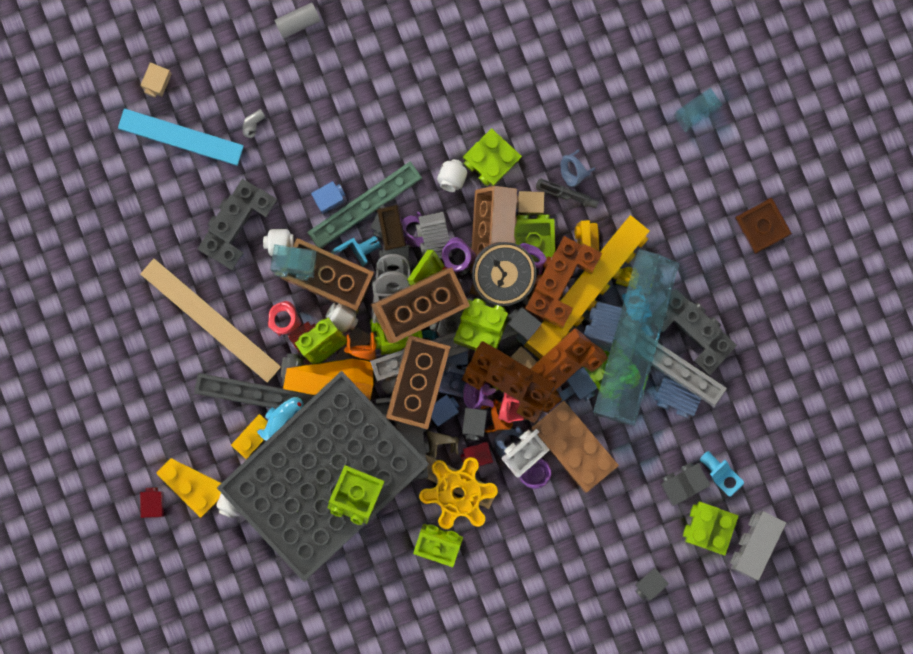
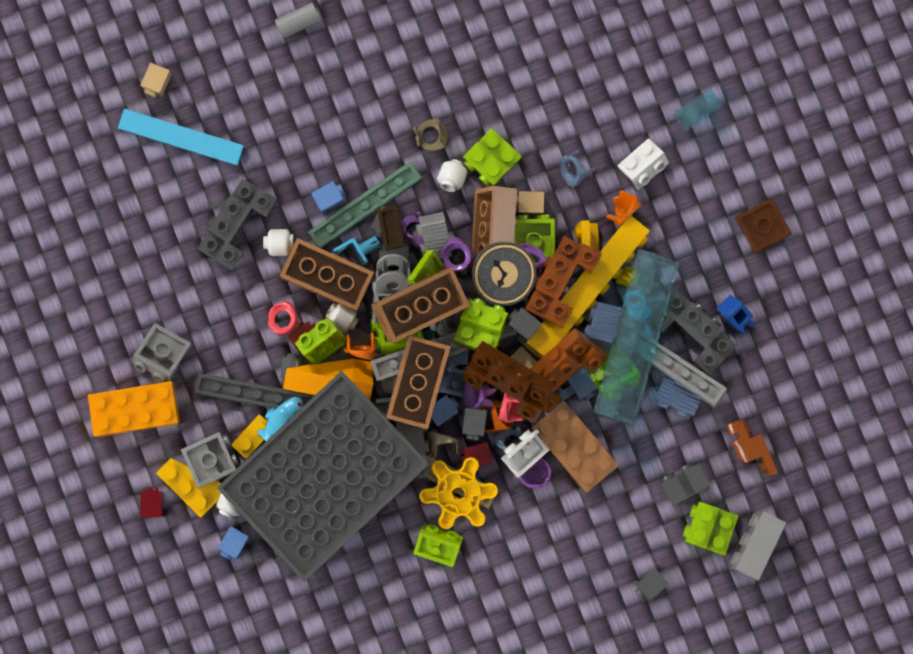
(133, 409): none -> light orange brick
(160, 353): none -> light grey plate
(210, 320): tan tile -> none
(210, 459): none -> light grey plate
(233, 543): none -> medium blue brick
(250, 123): light grey arm -> none
(293, 262): clear light blue brick -> none
(355, 495): lime plate -> none
(442, 139): none -> dark tan piece
(566, 193): dark grey piece -> none
(625, 206): none -> orange piece
(643, 163): none -> white bracket
(720, 472): medium azure bracket -> none
(735, 314): none -> blue brick
(751, 448): none -> dark orange plate

